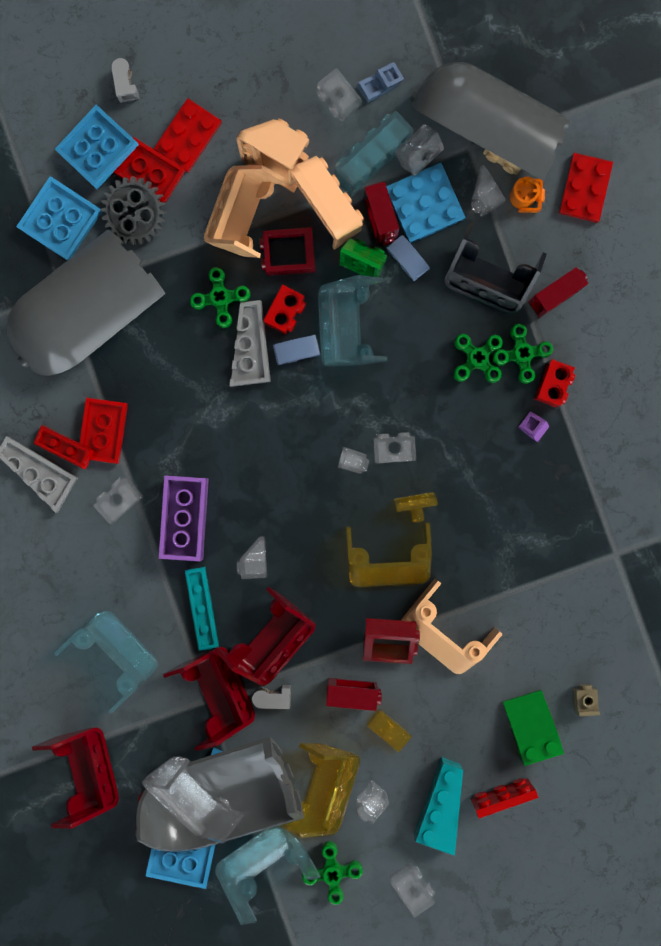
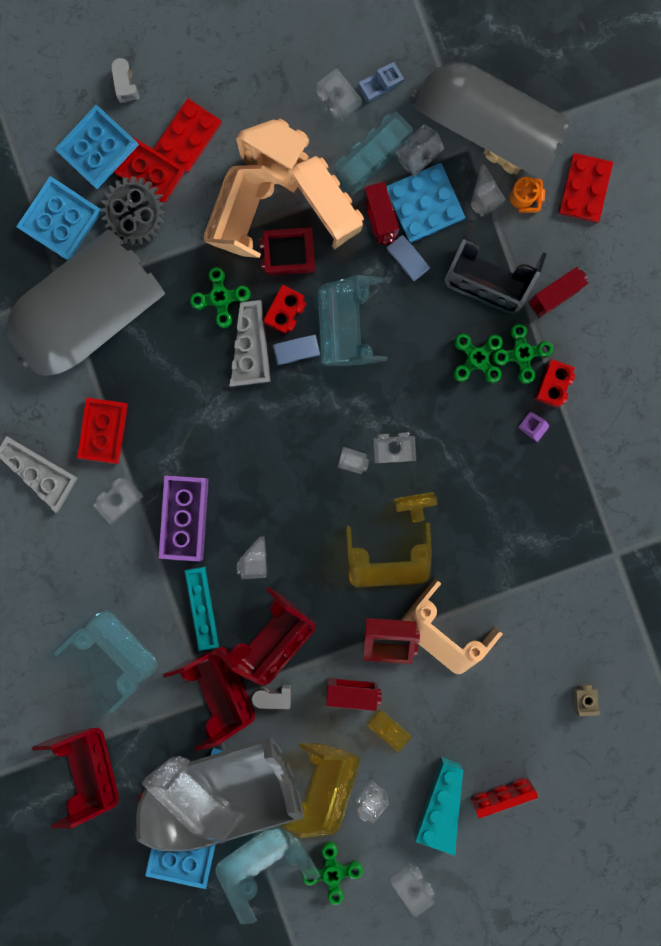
(63, 447): red tile -> none
(362, 259): green slope -> none
(532, 728): green slope -> none

